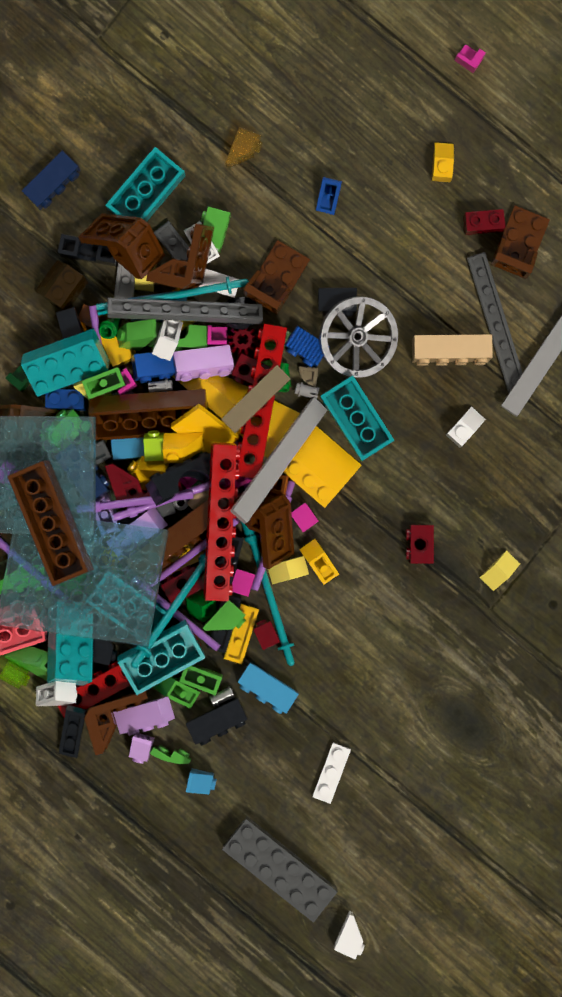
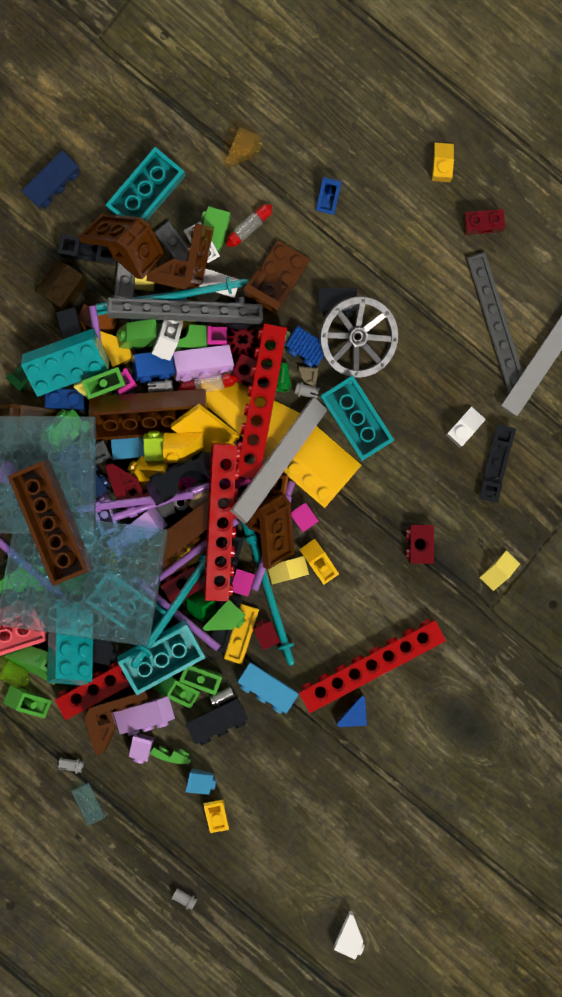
(27, 702): none -> bright green slope
(56, 694): white slope -> none
(71, 765): none -> light grey pin
(72, 731): black plate -> none
(88, 804): none -> clear light blue tile
(109, 328): green cone -> none
(184, 899): none -> light grey pin
(210, 383): none -> piece
(216, 816): none -> yellow slope
(249, 225): none -> piece
(256, 399): dark tan tile -> none
(280, 869): dark grey brick -> none
(331, 773): white plate -> none
(355, 714): none -> blue slope
(434, 638): none -> red brick
(451, 348): tan brick -> none
(470, 58): dark pink panel -> none
(497, 463): none -> black slope
(520, 242): reddish brown bracket -> none

